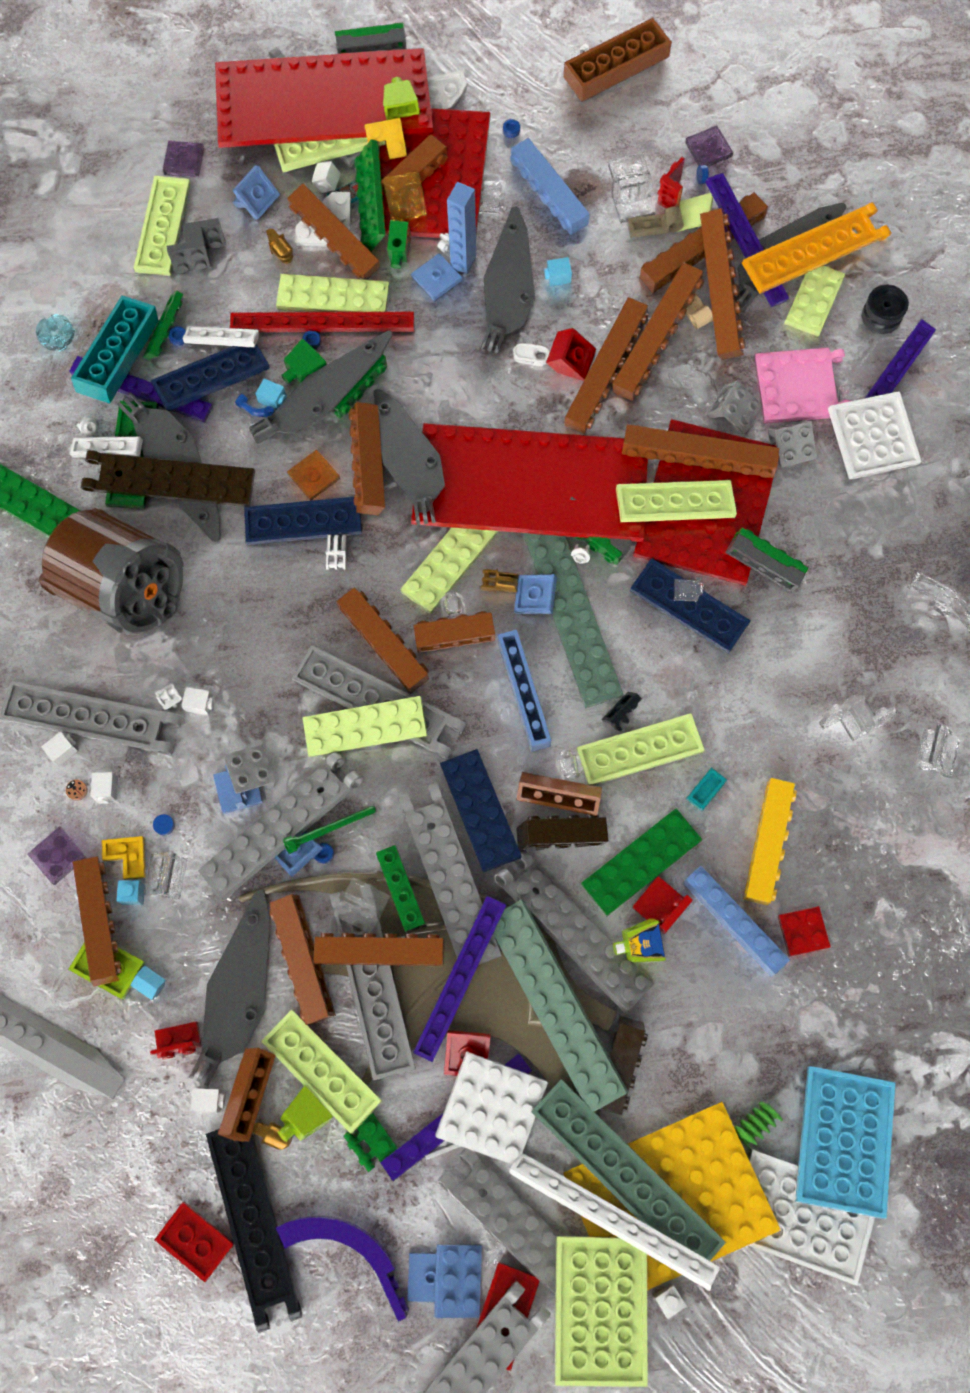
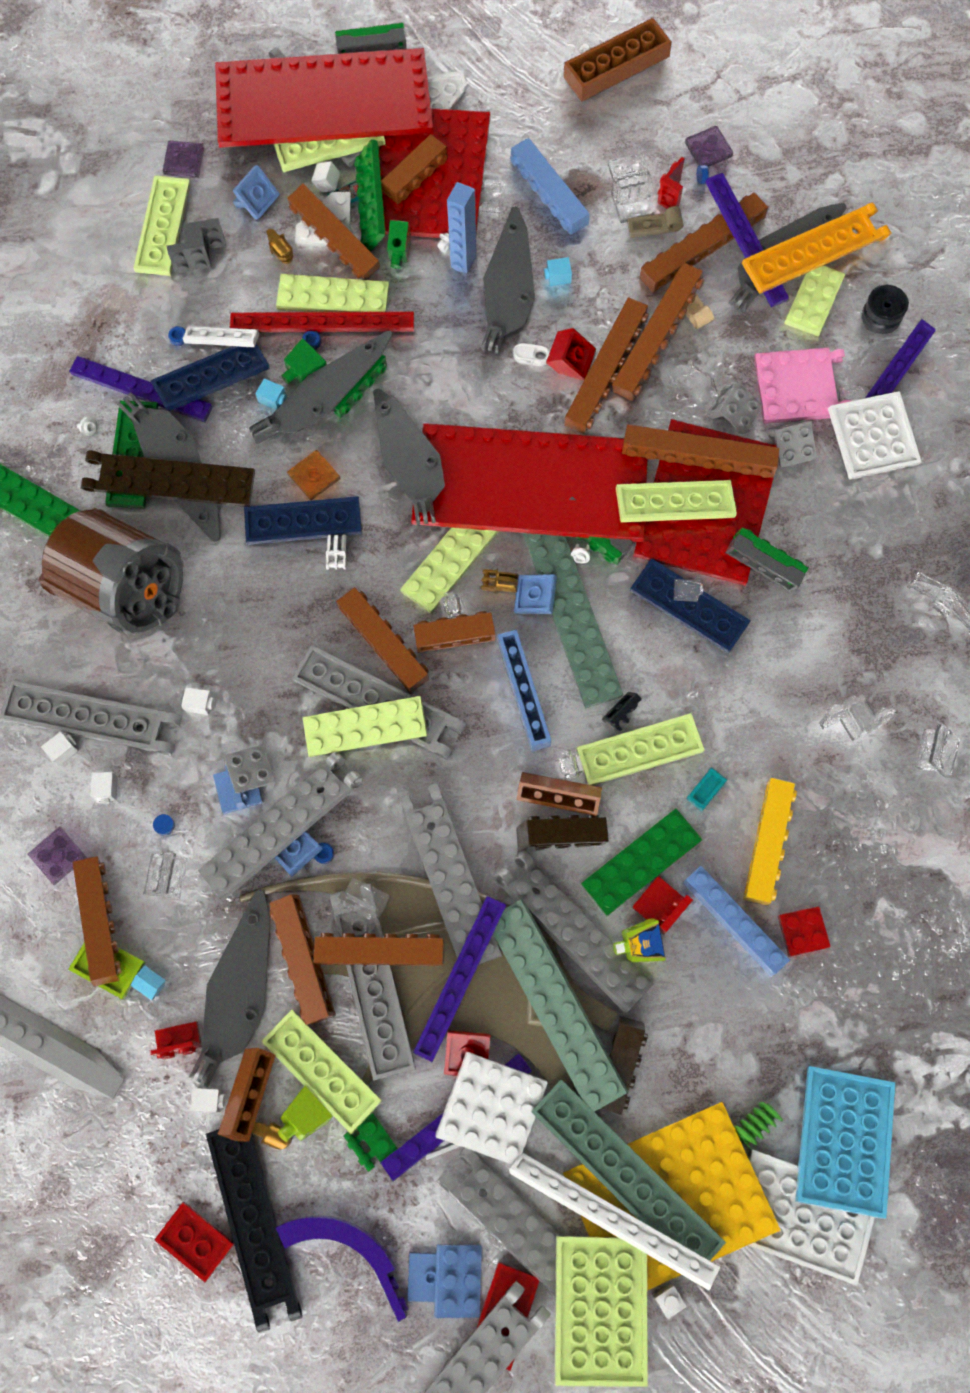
(59, 341): clear light blue plate -> none
(76, 790): nougat tile -> none
(109, 445): white tile -> none
(115, 349): teal brick -> none
(129, 850): yellow plate -> none
(130, 892): medium azure brick -> none
(167, 319): green plate -> none
(168, 697): white arm -> none
(242, 401): blue piece -> none
(292, 843): green piece -> none
(366, 459): dark orange brick -> none
(390, 132): yellow plate -> none
(399, 99): lime torso -> none
(401, 889): green piece -> none
(405, 196): clear yellow bracket -> none
(436, 277): medium blue plate -> none
(480, 810): dark blue plate -> none
(511, 128): blue tile -> none
(692, 209): yellowish green piece -> none
(722, 284): dark orange brick -> none

